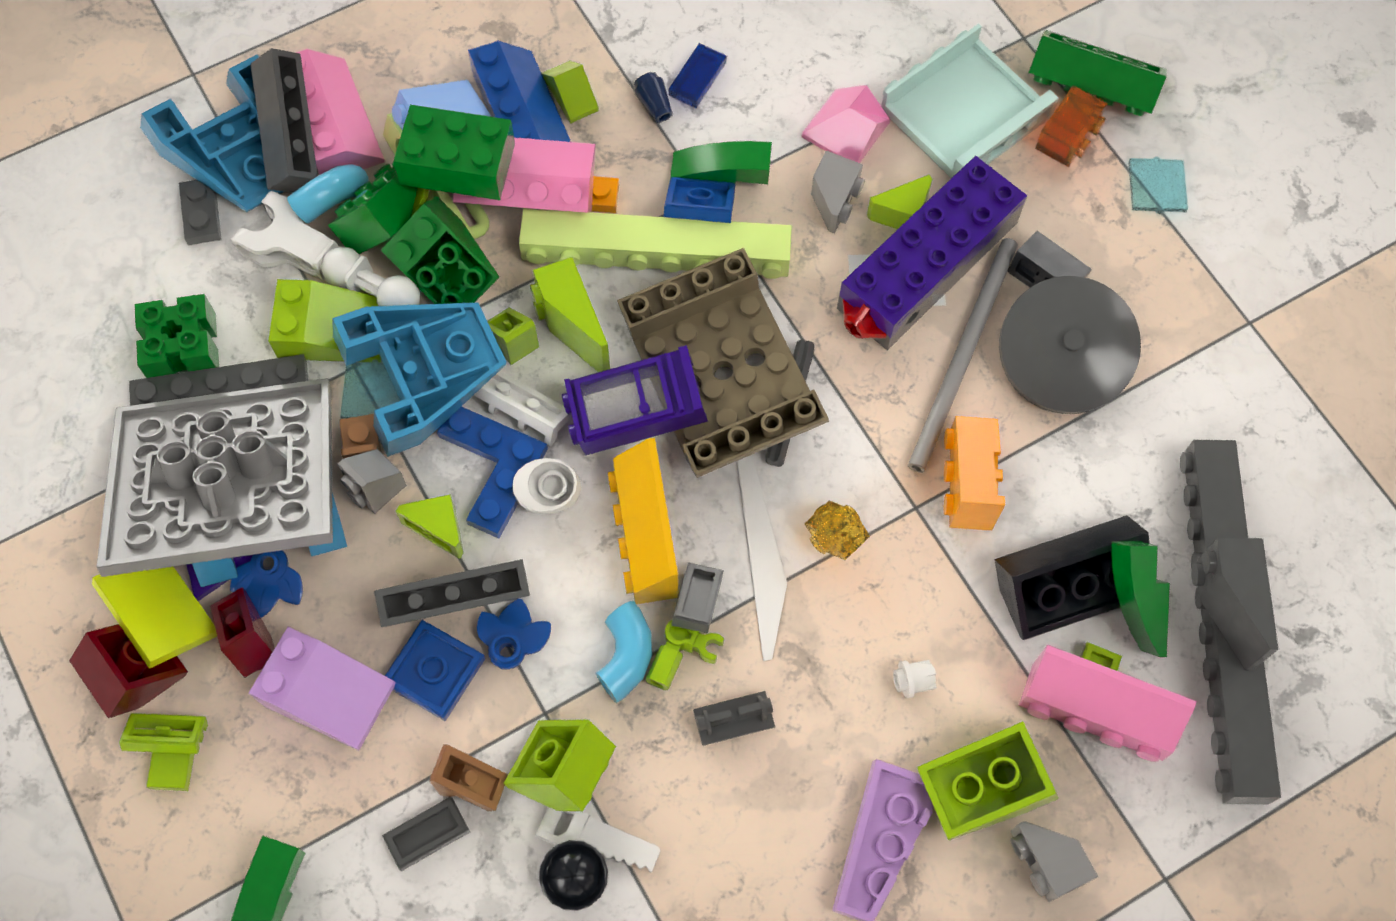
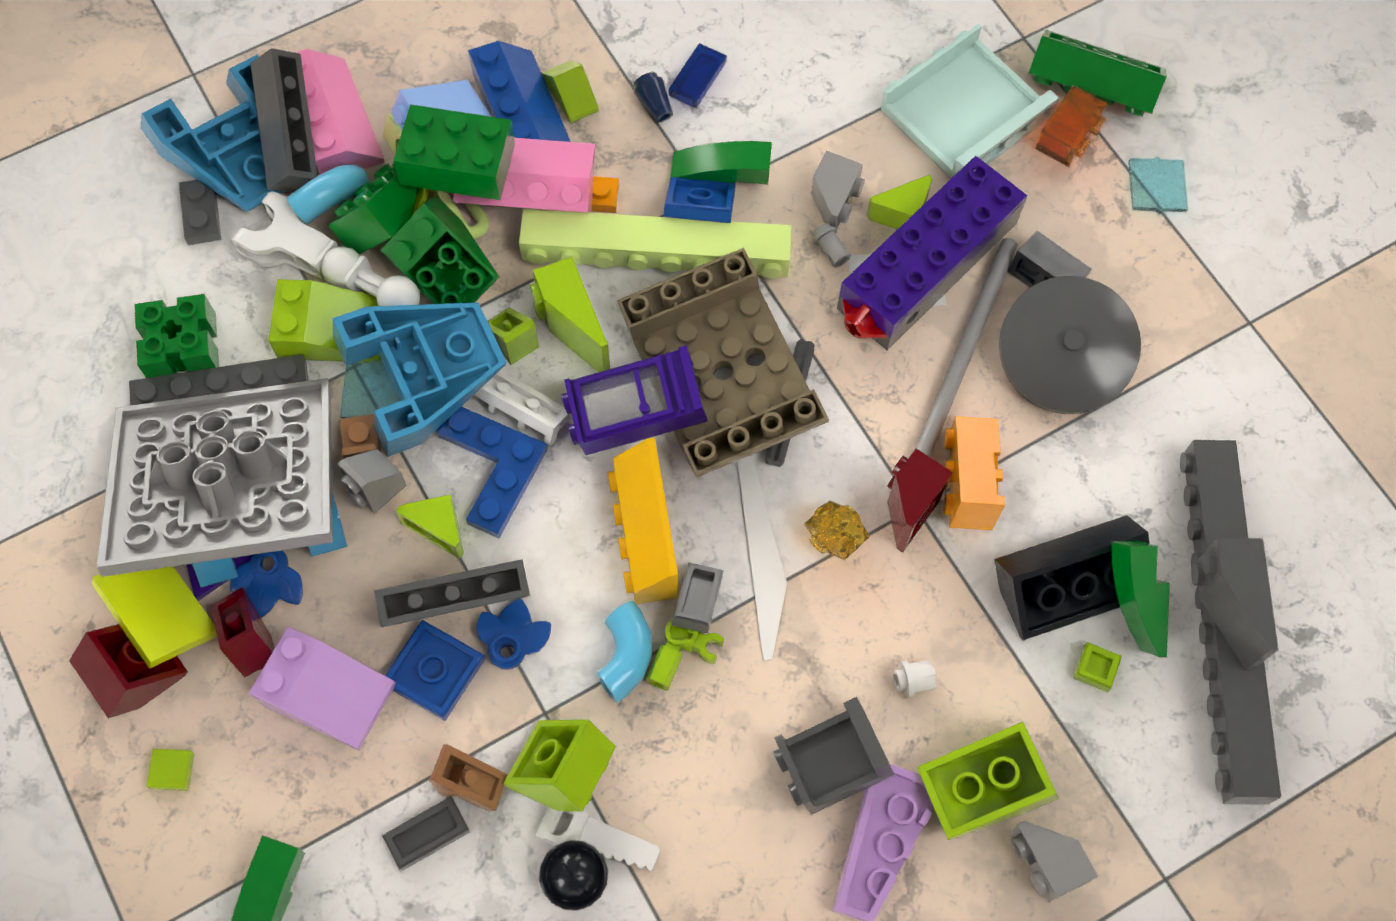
(163, 738): lime tile -> none
(546, 486): white hat -> none
(734, 718): dark grey hinge -> none
(831, 245): none -> light grey pin
(833, 759): none -> dark grey panel
(848, 123): bright pink slope -> none
(914, 494): none -> dark red slope
(1106, 704): bright pink slope -> none

